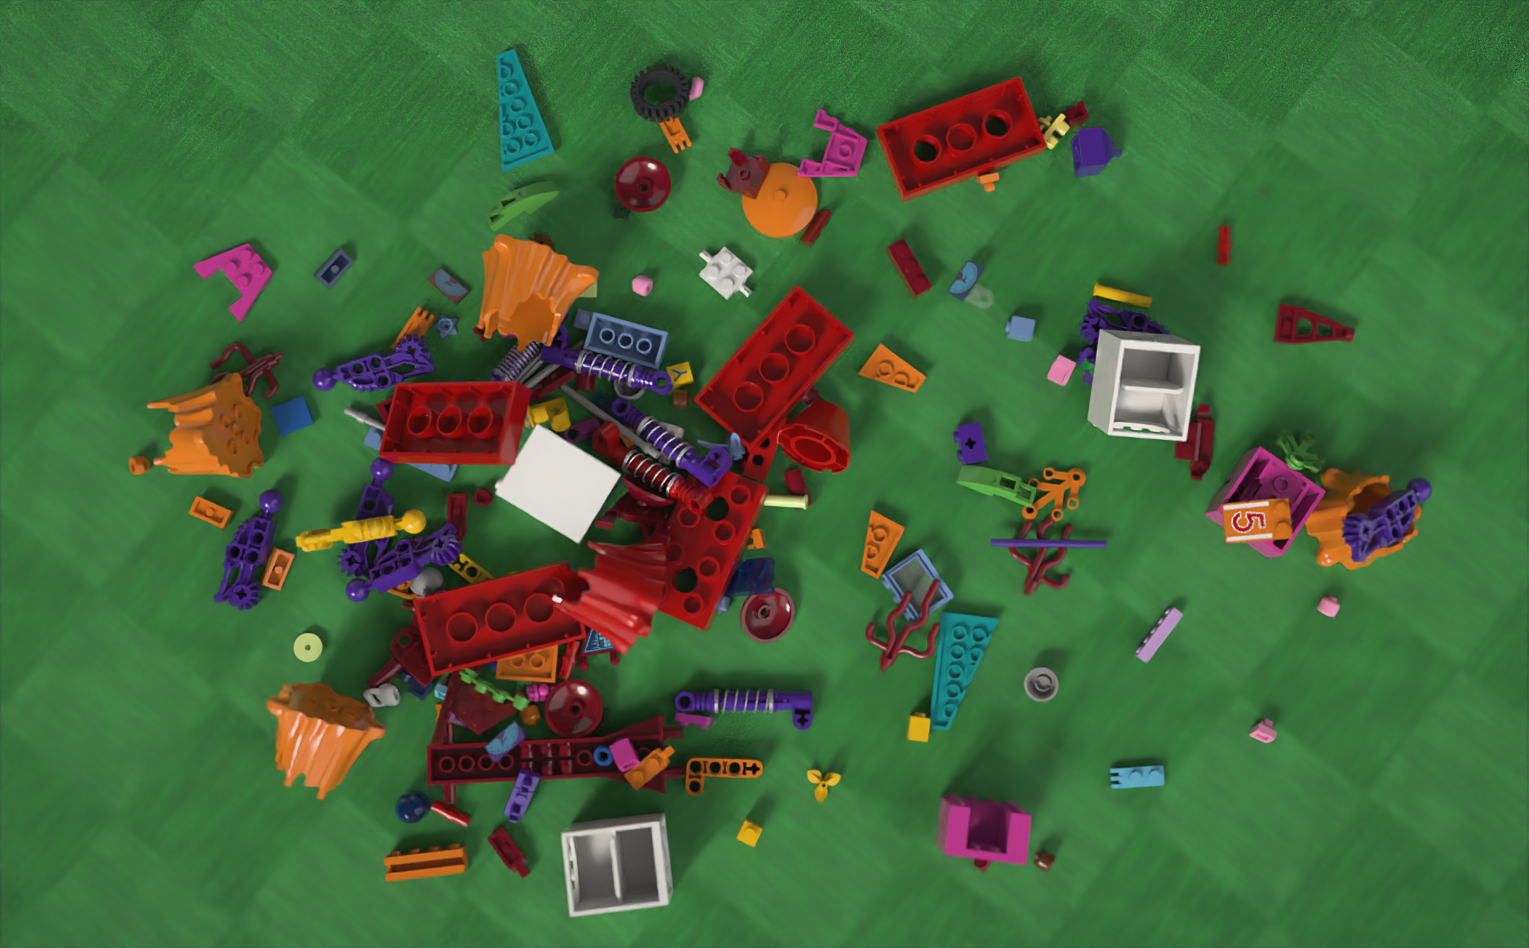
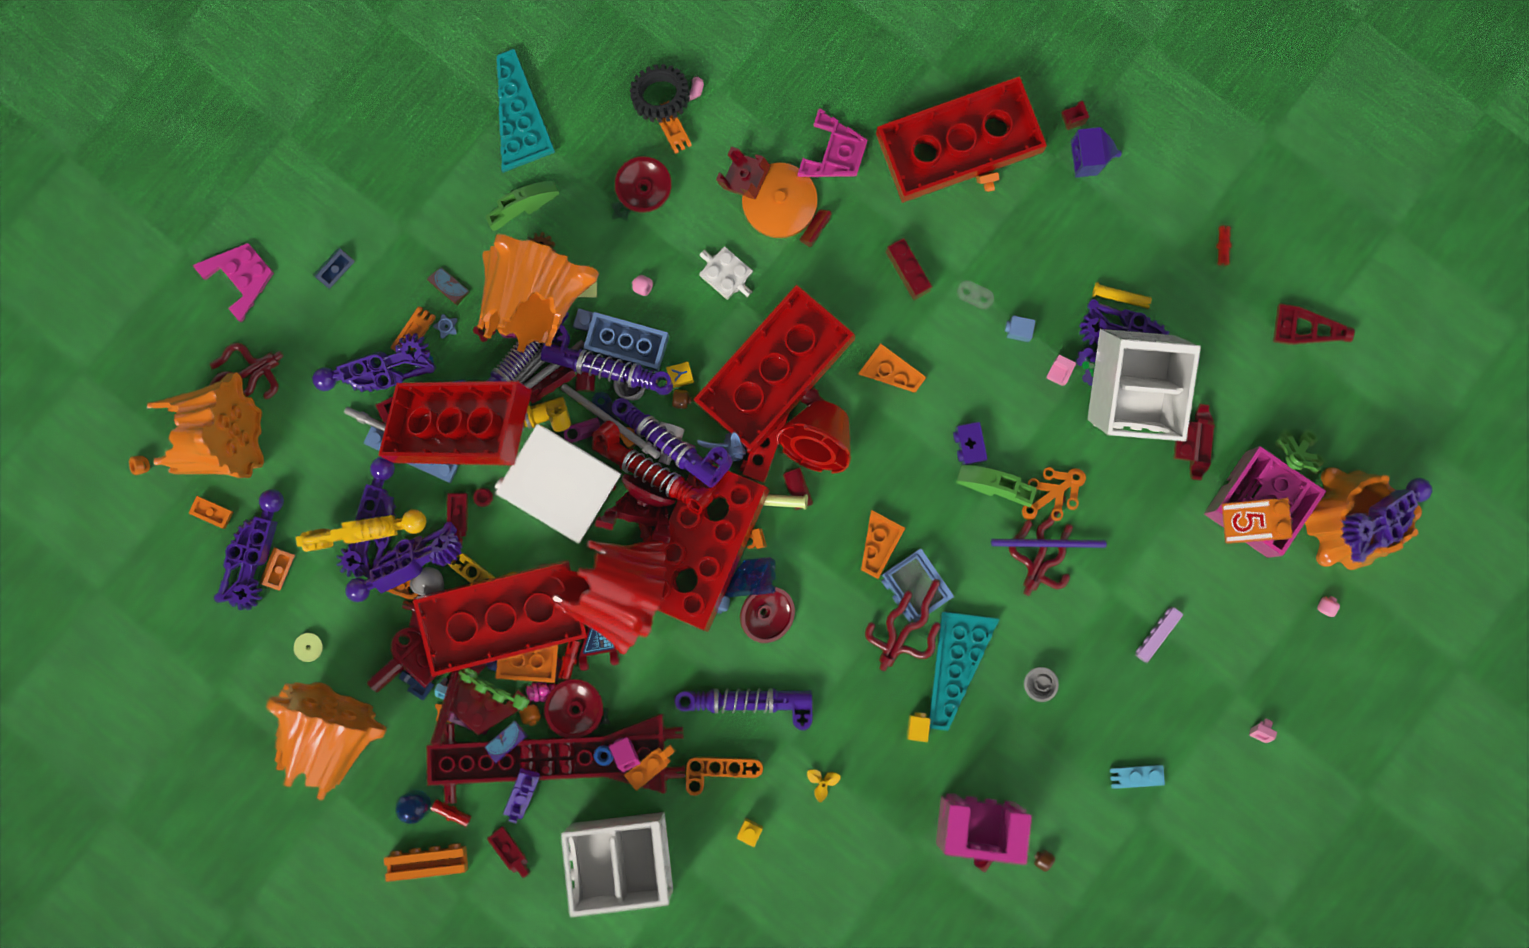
(292, 415): blue piece -> none
(386, 693): white piece -> none
(687, 718): magenta plate -> none
(966, 280): slope -> none
(1058, 125): light yellow hips -> none

